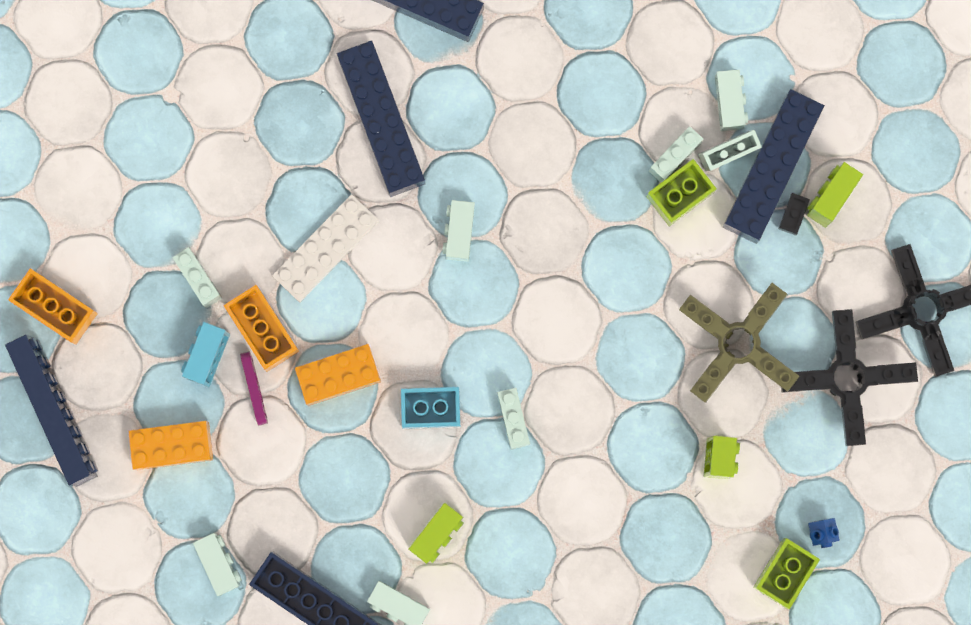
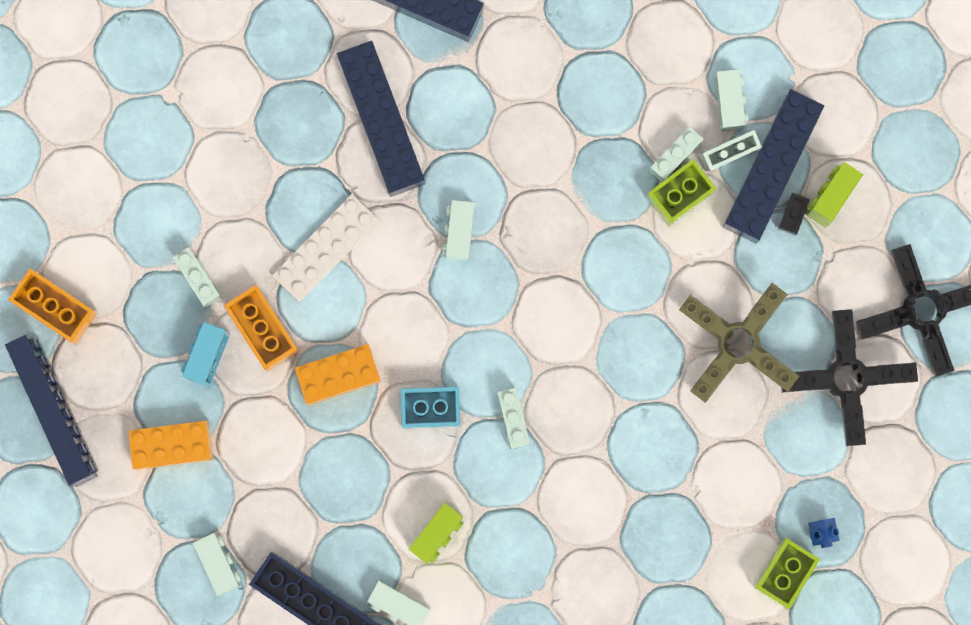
(254, 388): magenta beam -> none
(721, 457): lime brick -> none

